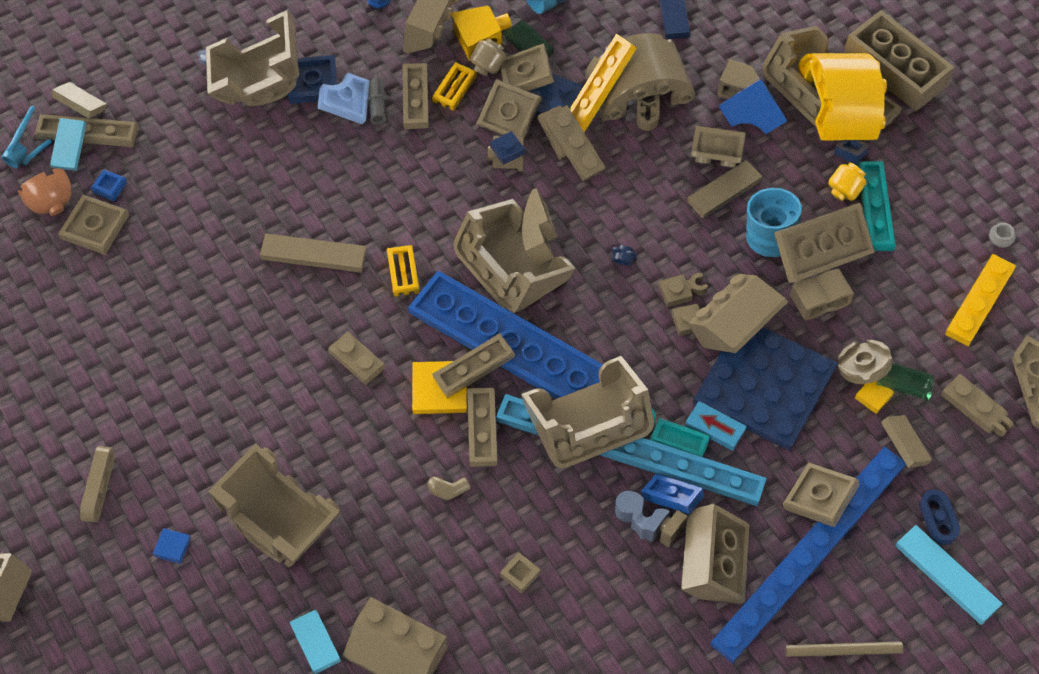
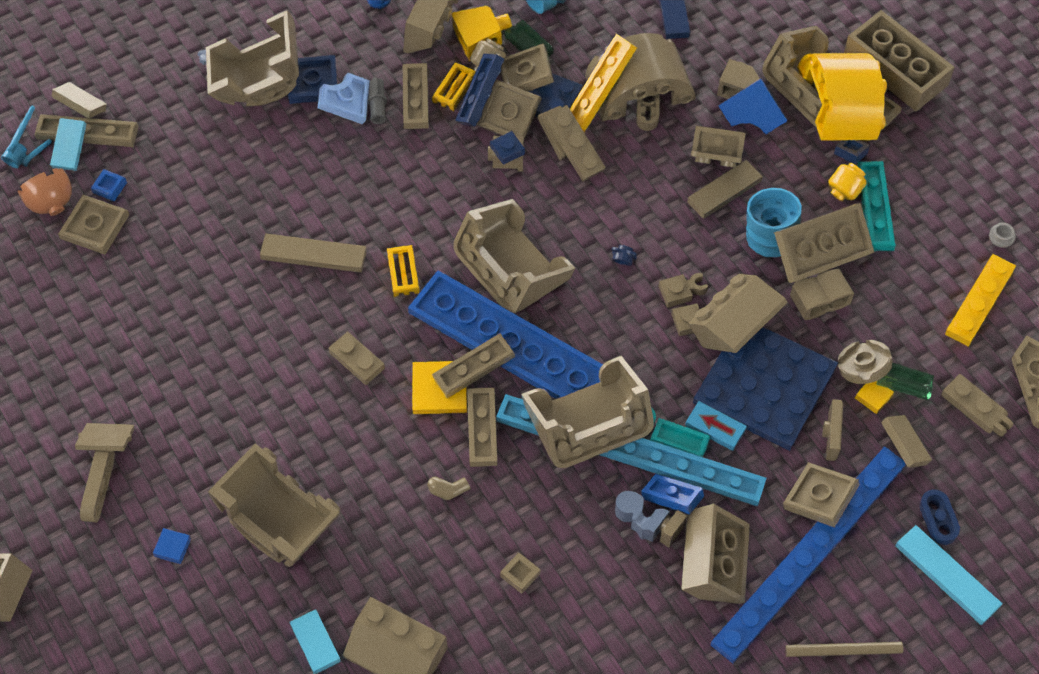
(104, 437): none -> dark tan piece
(479, 90): none -> dark blue plate
(537, 229): dark tan slope -> none
(833, 430): none -> dark tan plate

